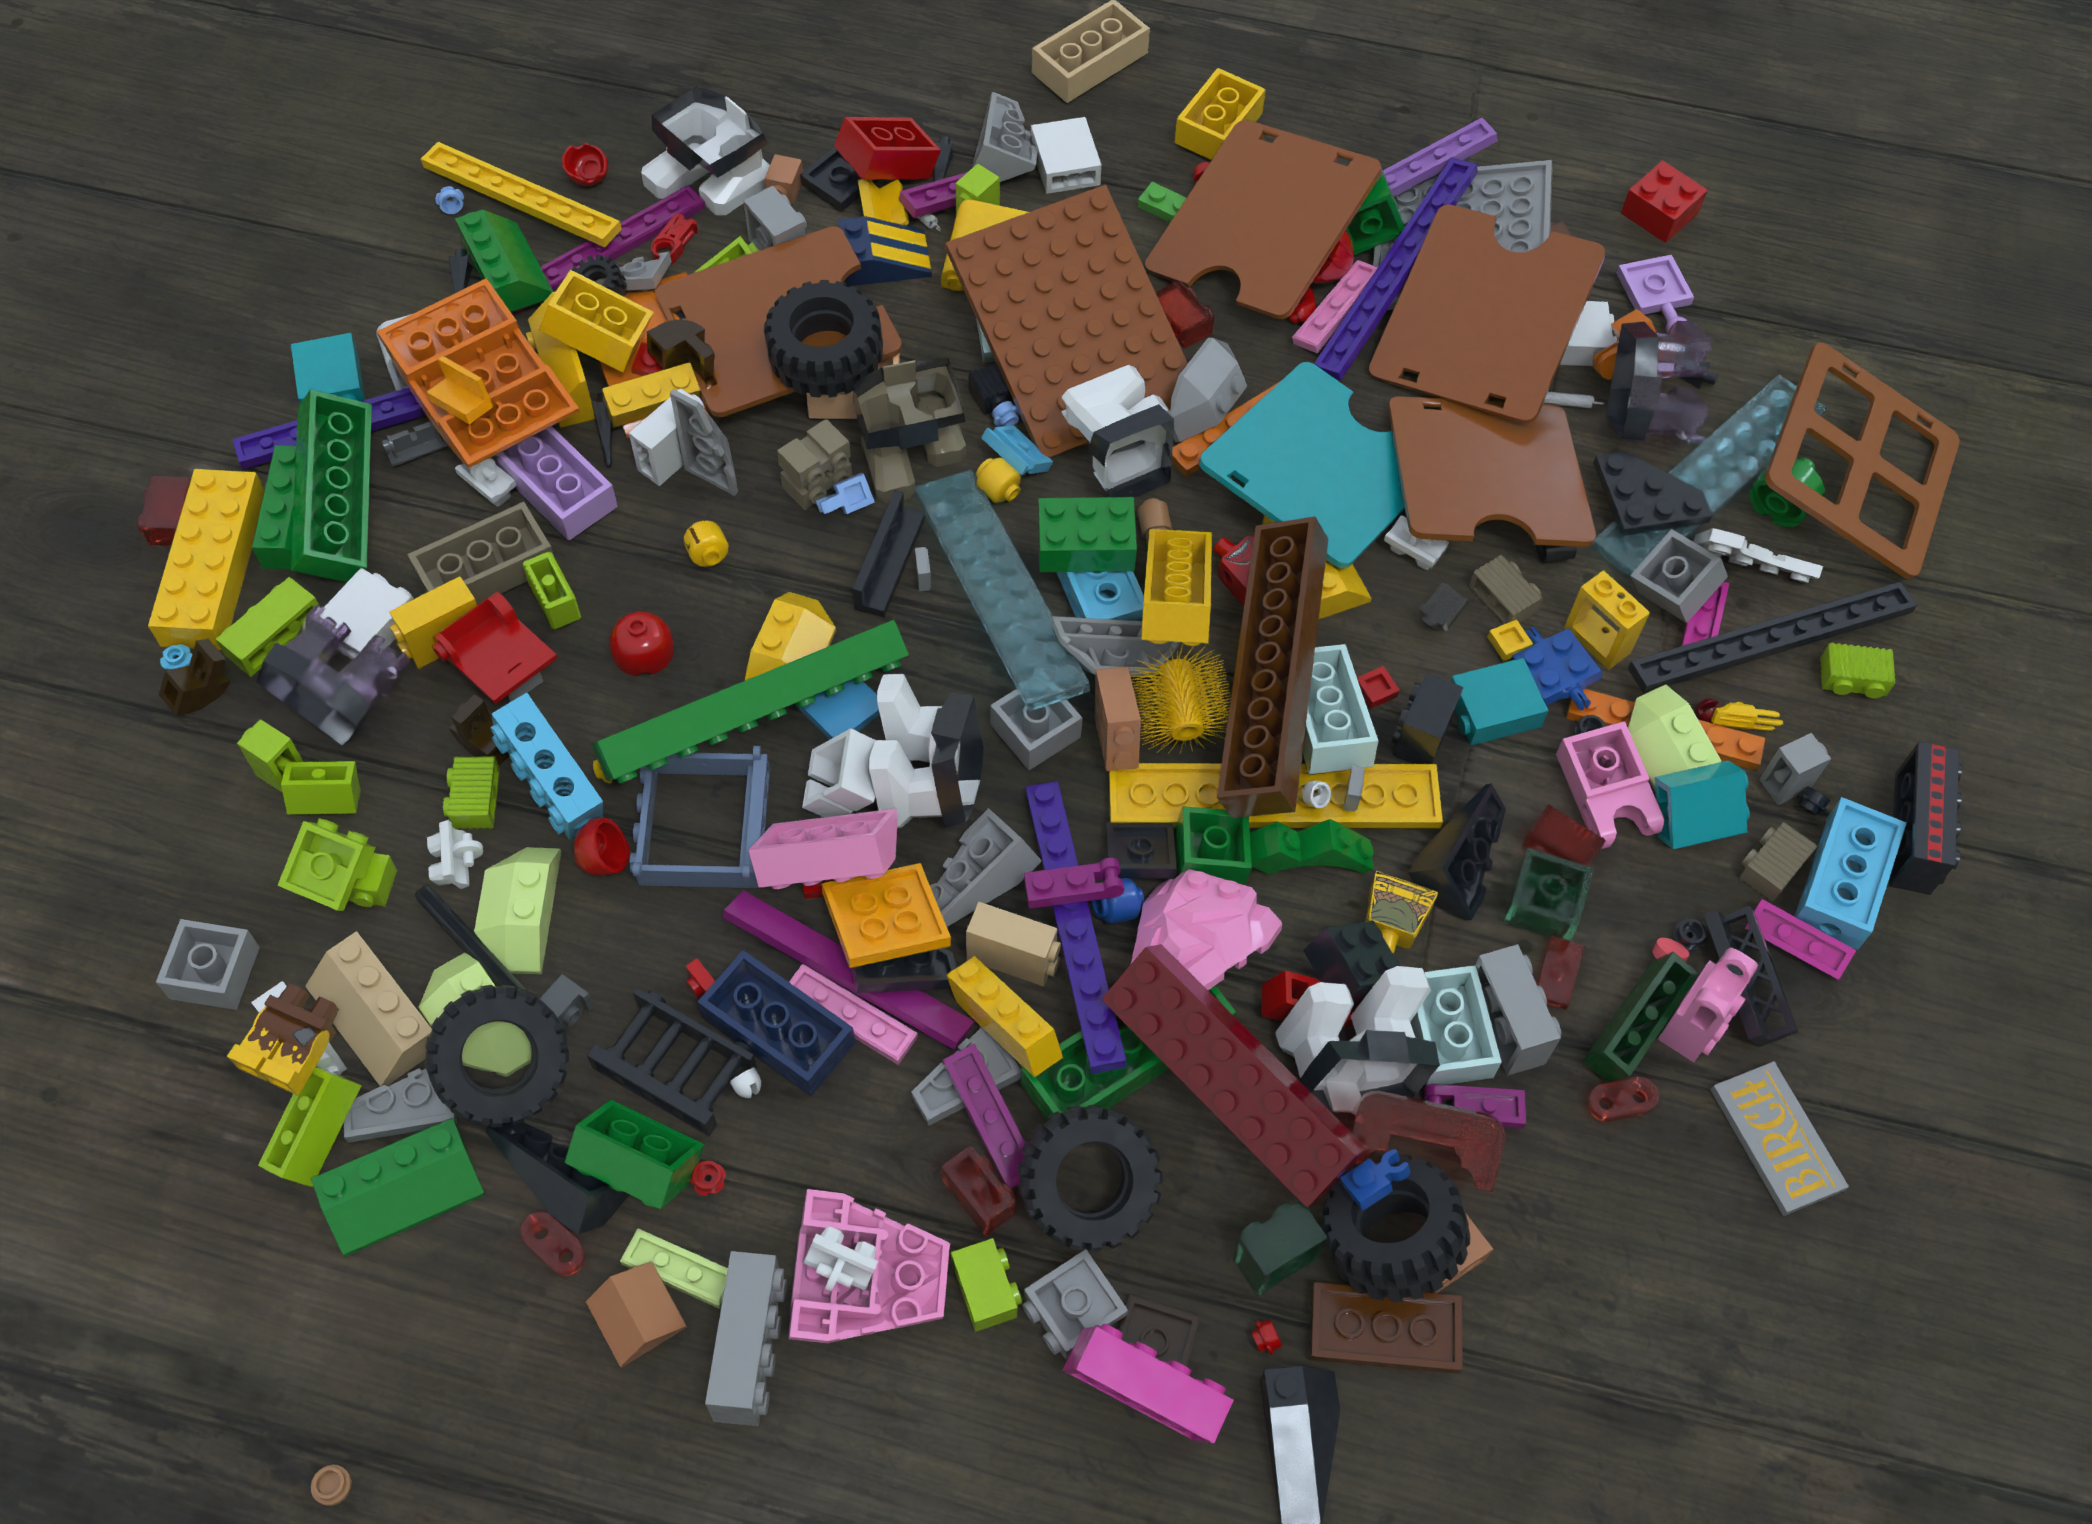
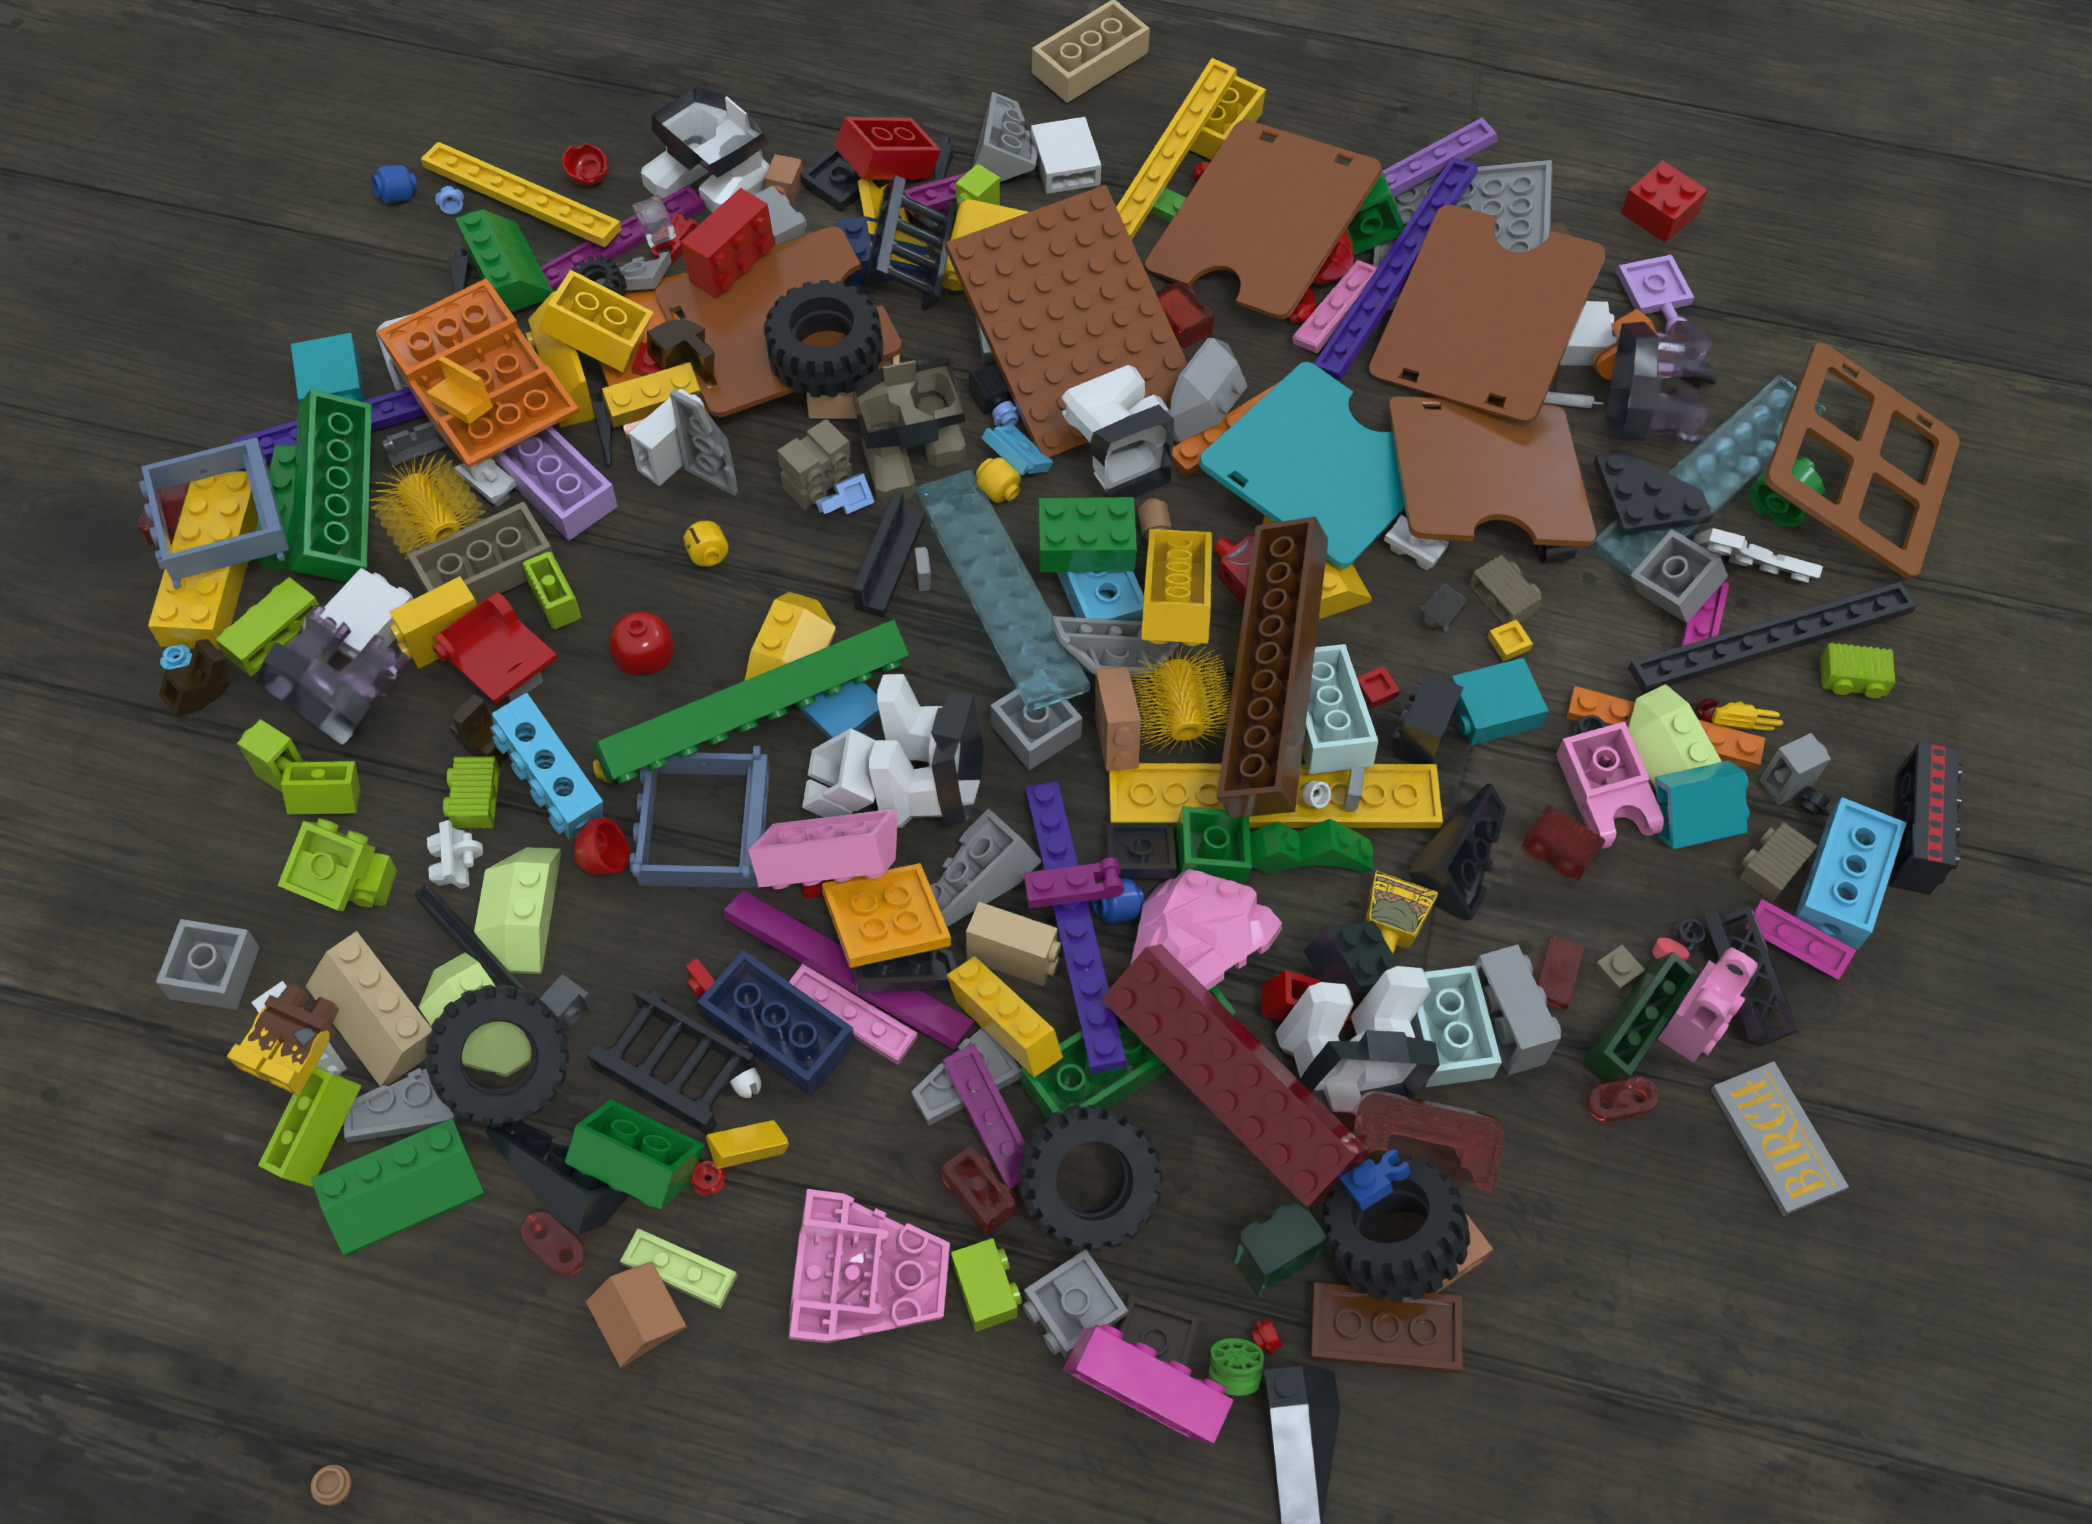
(225, 552): none -> sand blue window
(393, 184): none -> blue head
(426, 506): none -> yellow piece
(654, 221): none -> clear brick
(728, 243): none -> red brick
(745, 1339): light grey brick -> none
(746, 1144): none -> yellow slope
(840, 1262): white hips -> none
(885, 245): none -> black fence
(1174, 144): none -> yellow plate
(1236, 1367): none -> bright green wheel
(1504, 1104): magenta plate -> none
(1548, 895): clear green brick -> none
(1560, 667): blue plate -> none
(1594, 632): yellow window -> none
(1619, 968): none -> dark tan plate

